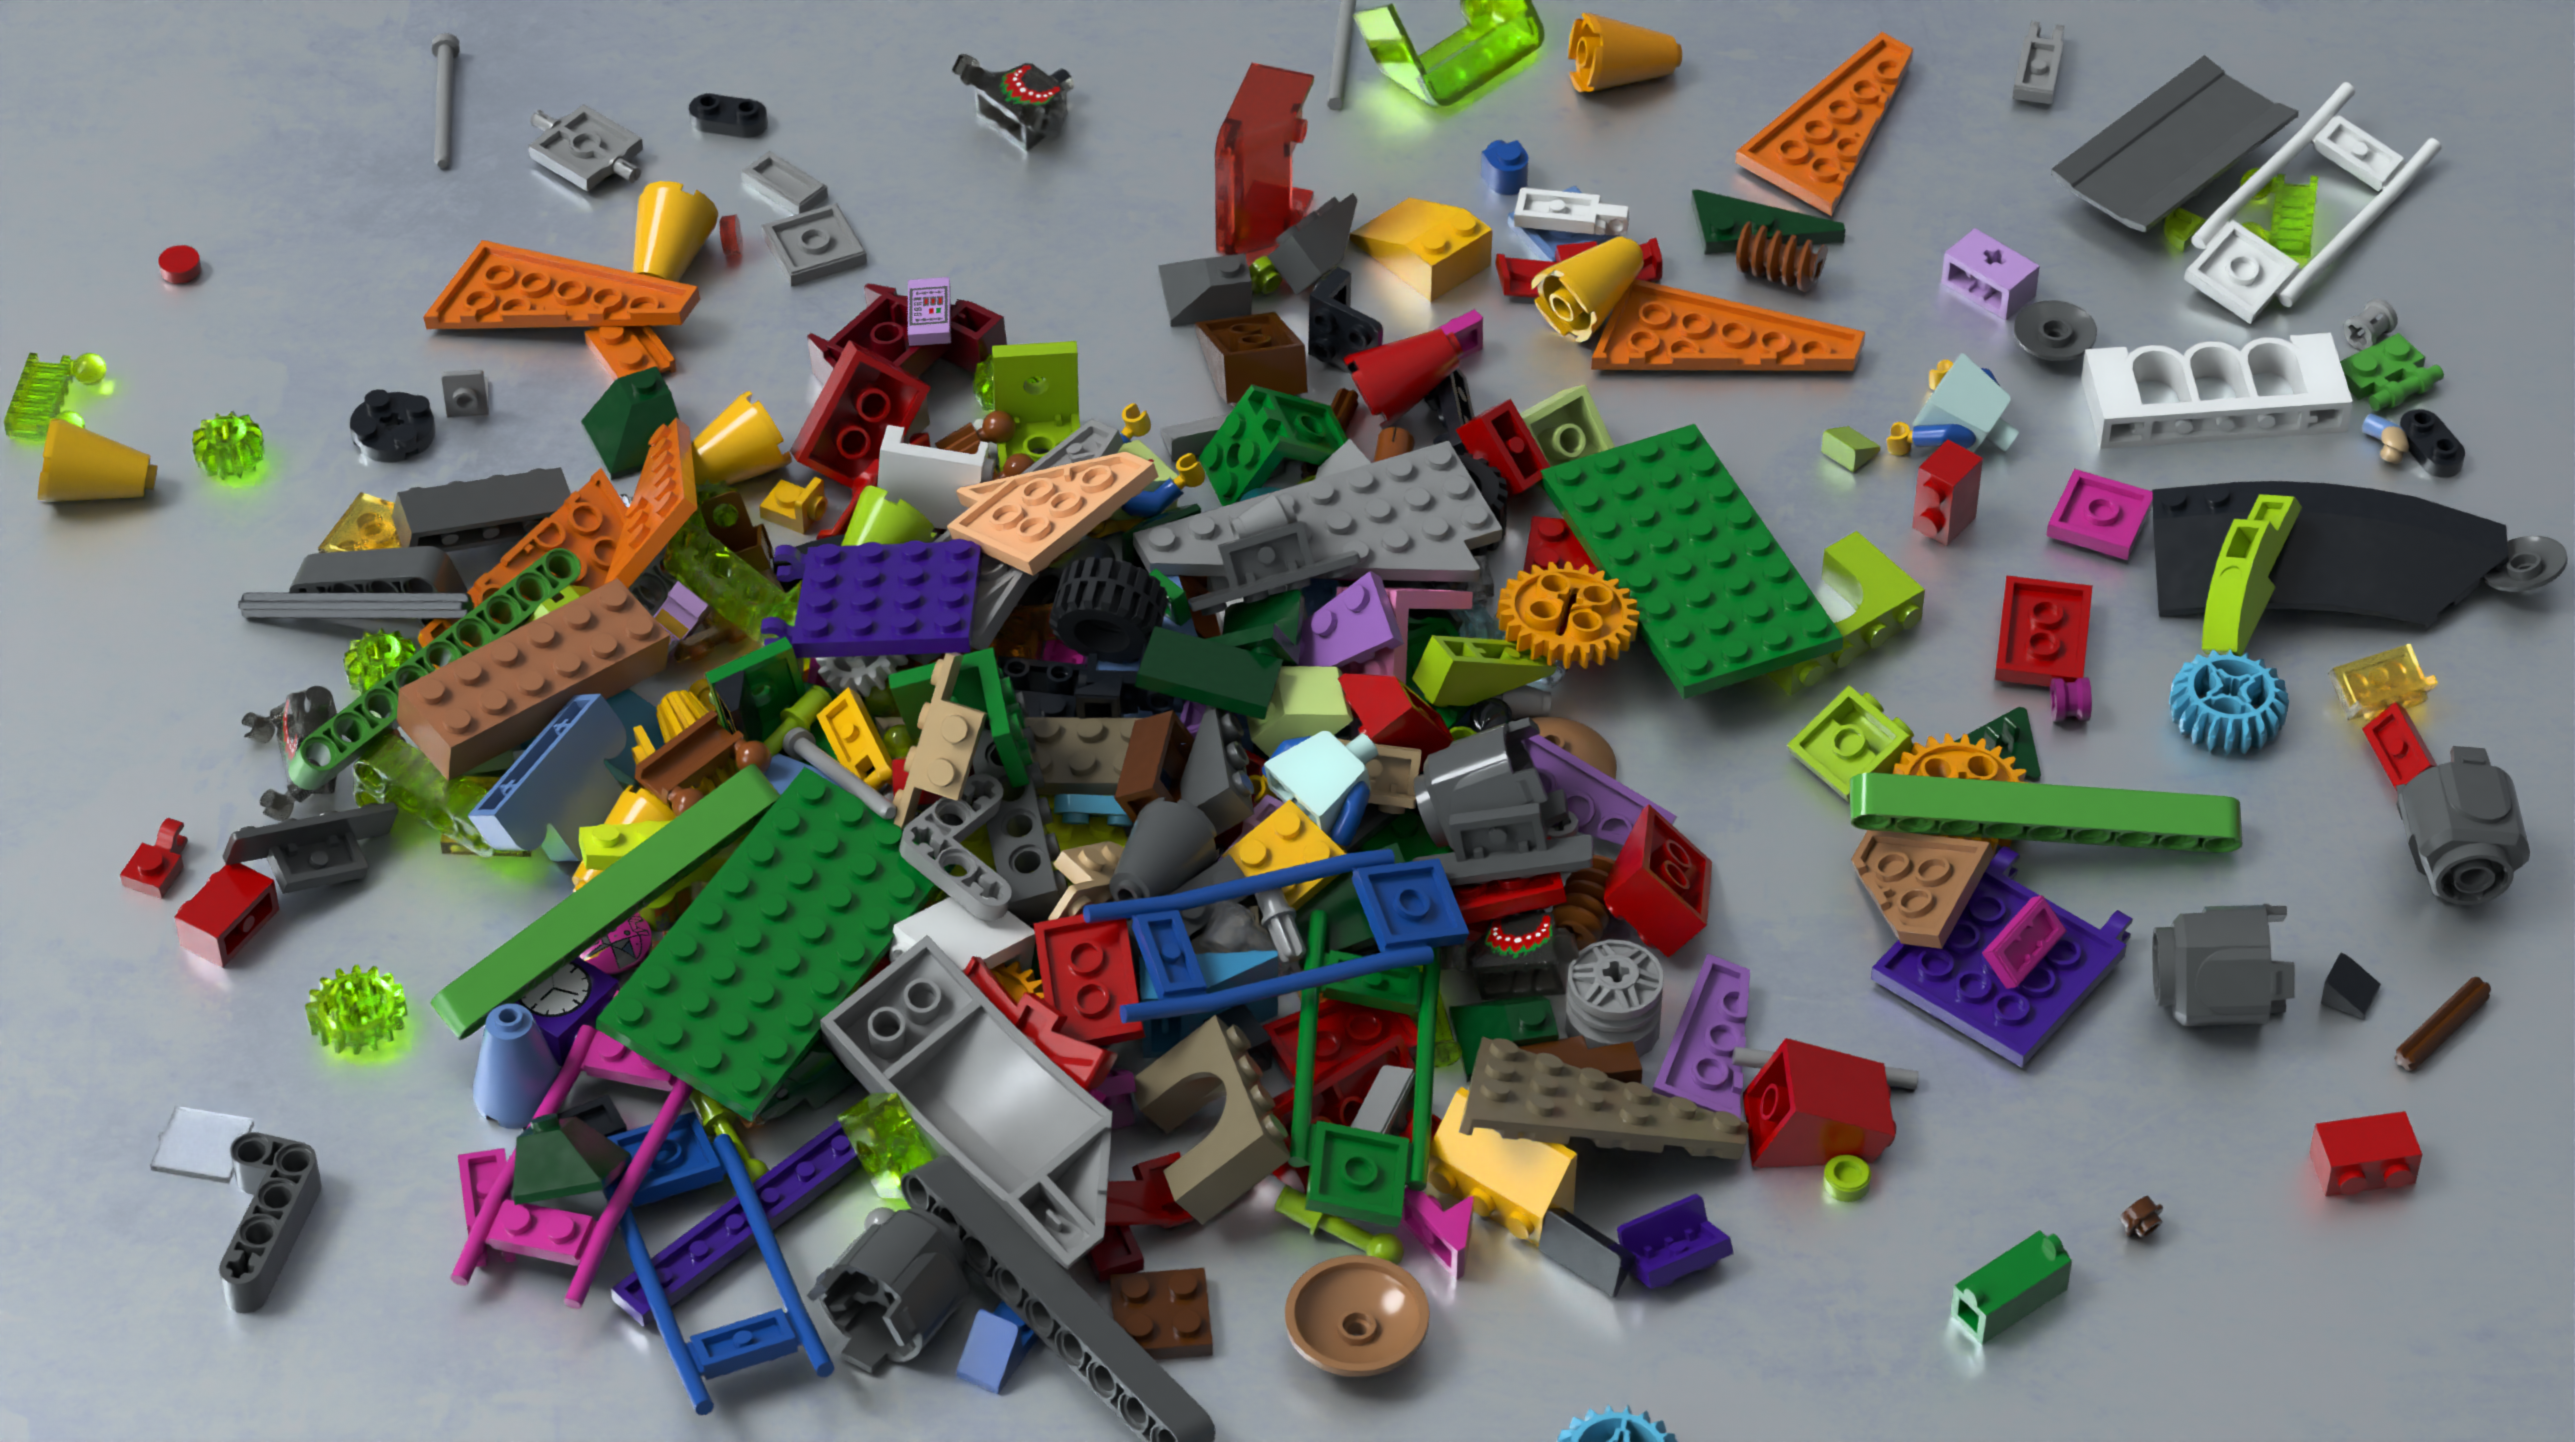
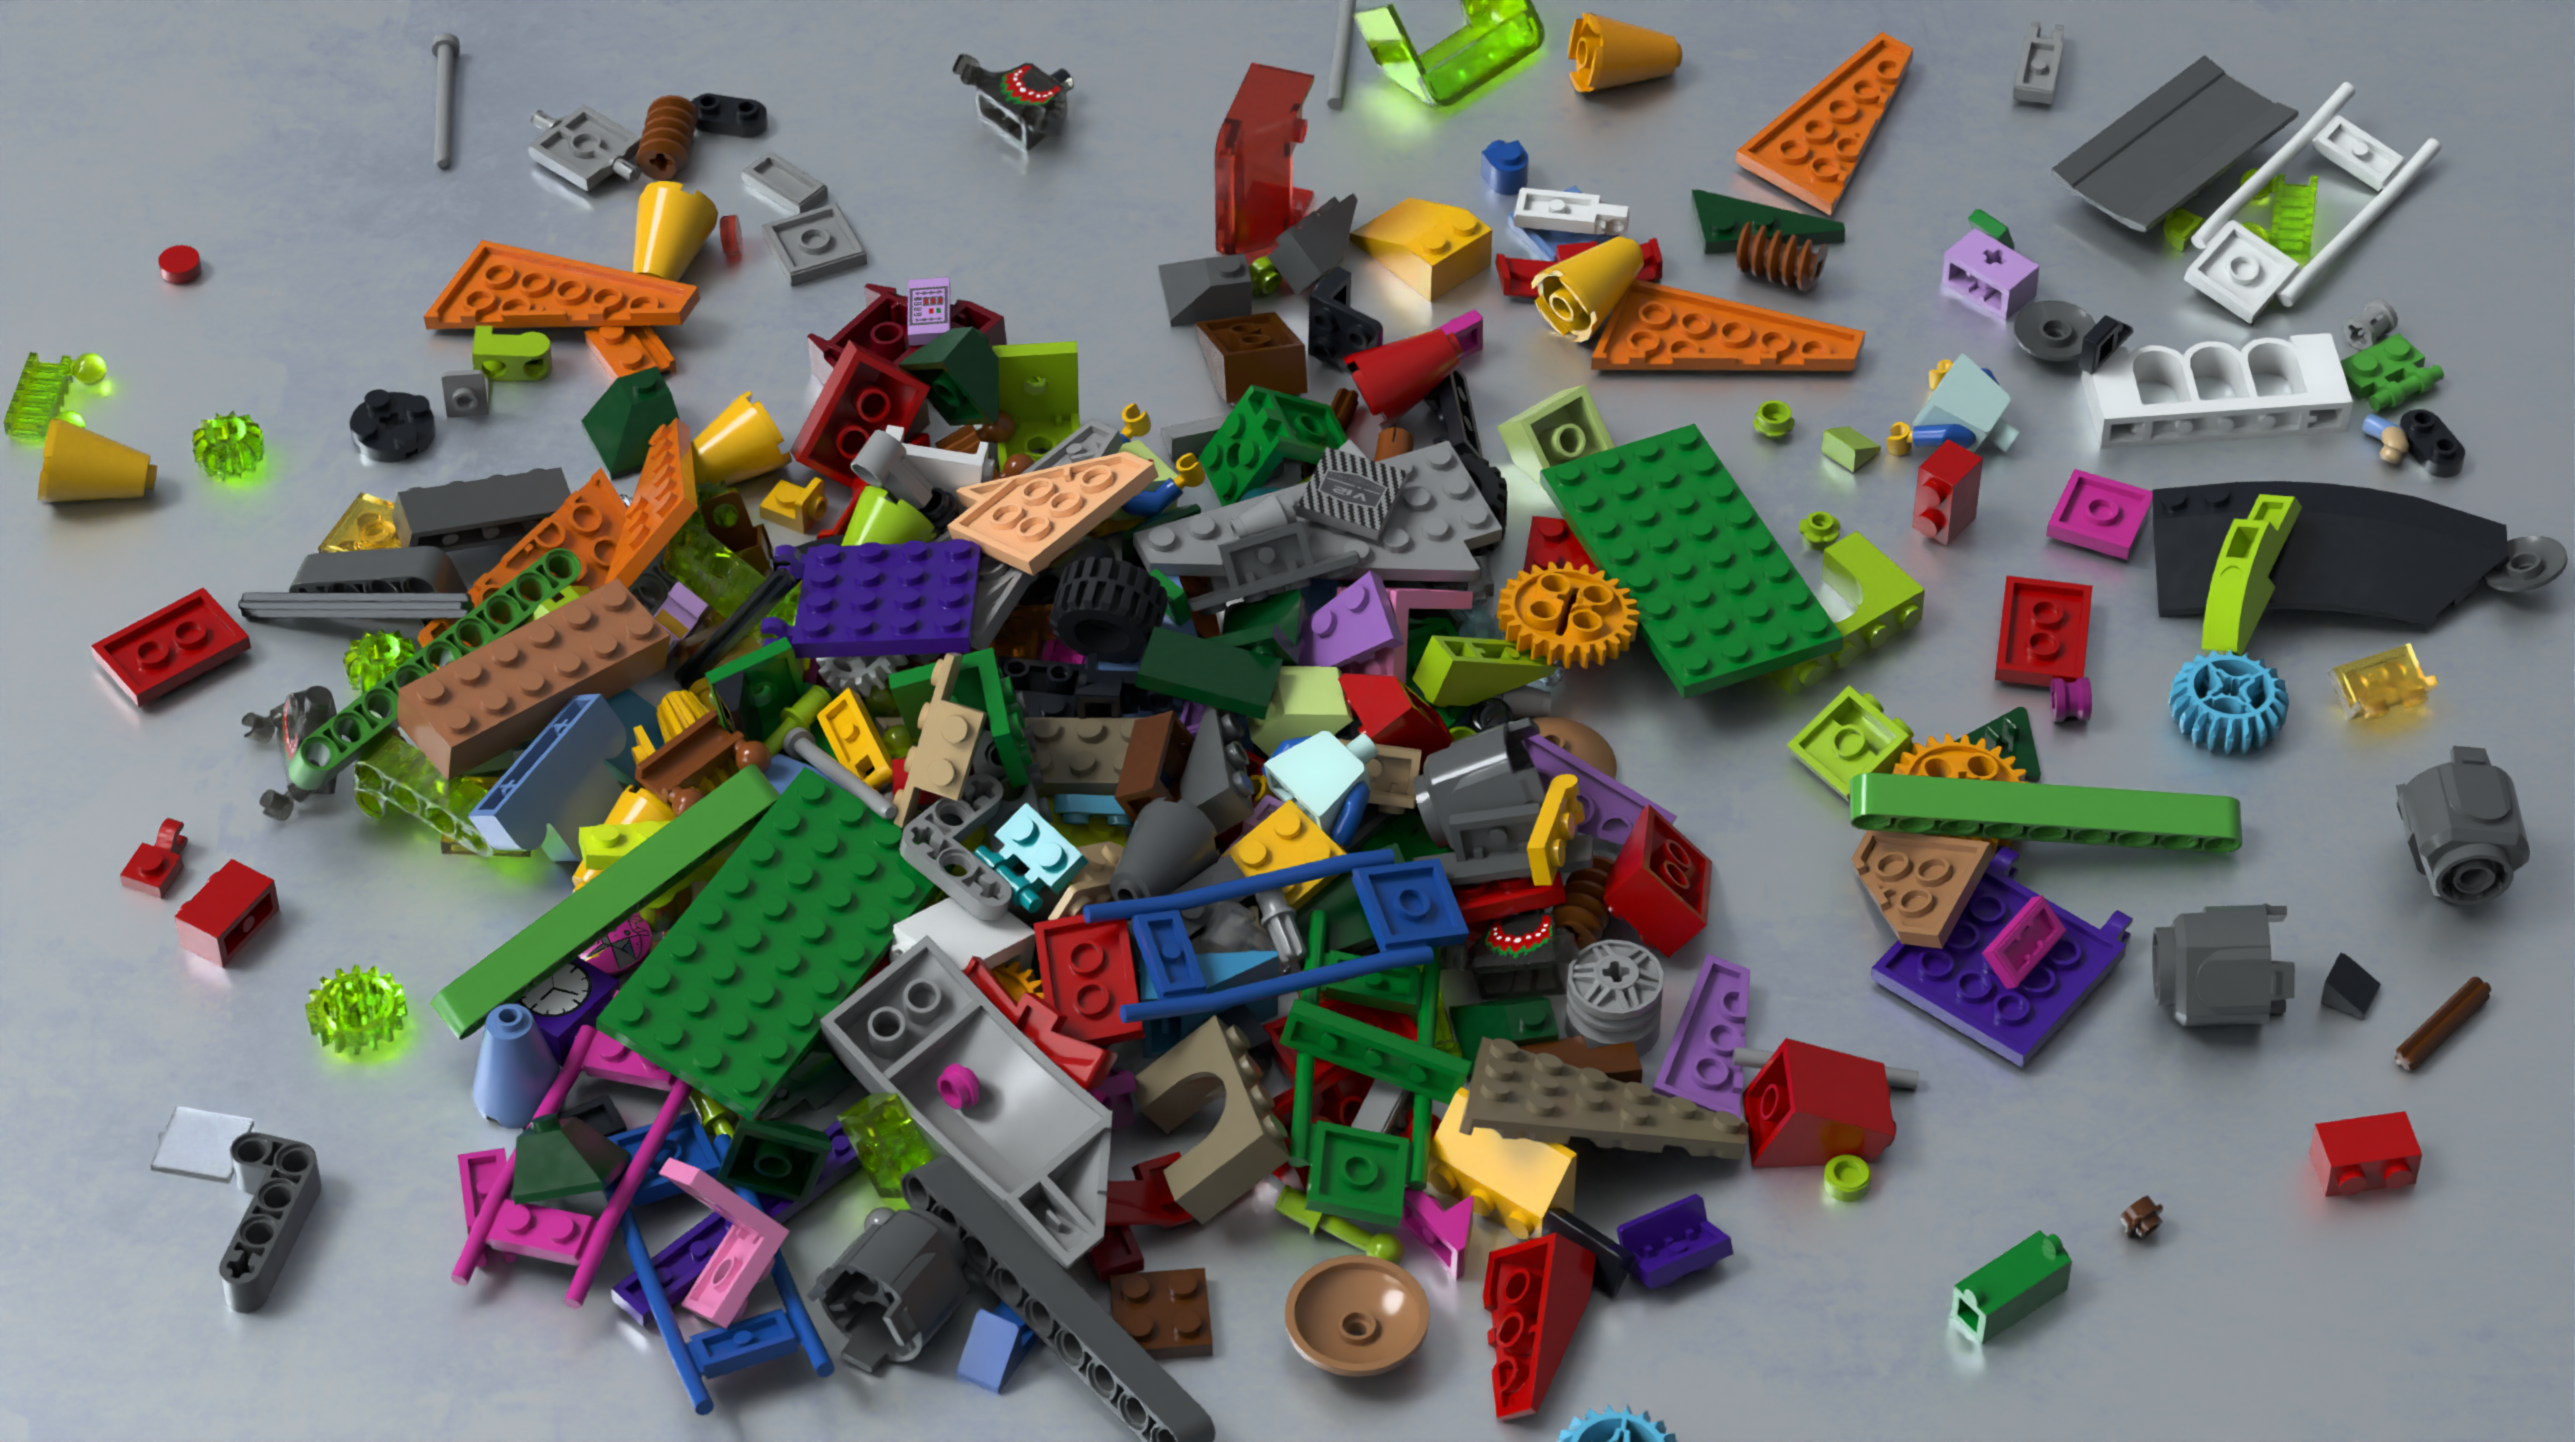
(171, 647): none -> red plate
(315, 848): dark grey bracket -> none
(511, 356): none -> lime leg
(667, 137): none -> dark orange piece
(735, 627): none -> black axle
(742, 1255): none -> bright pink bracket
(775, 1158): none -> dark green slope
(884, 466): none -> light grey piece
(941, 509): none -> black plate
(959, 1086): none -> dark pink plate
(961, 376): none -> dark green slope
(1041, 849): none -> plate
(1352, 493): none -> tile
(1374, 1052): none -> green fence
(1506, 443): red brick -> none
(1535, 1307): none -> red wedge
(1554, 828): none -> yellow plate
(1773, 419): none -> lime plate
(1819, 530): none -> lime plate
(1991, 227): none -> green tile
(2102, 342): none -> black tile
(2398, 745): red plate -> none

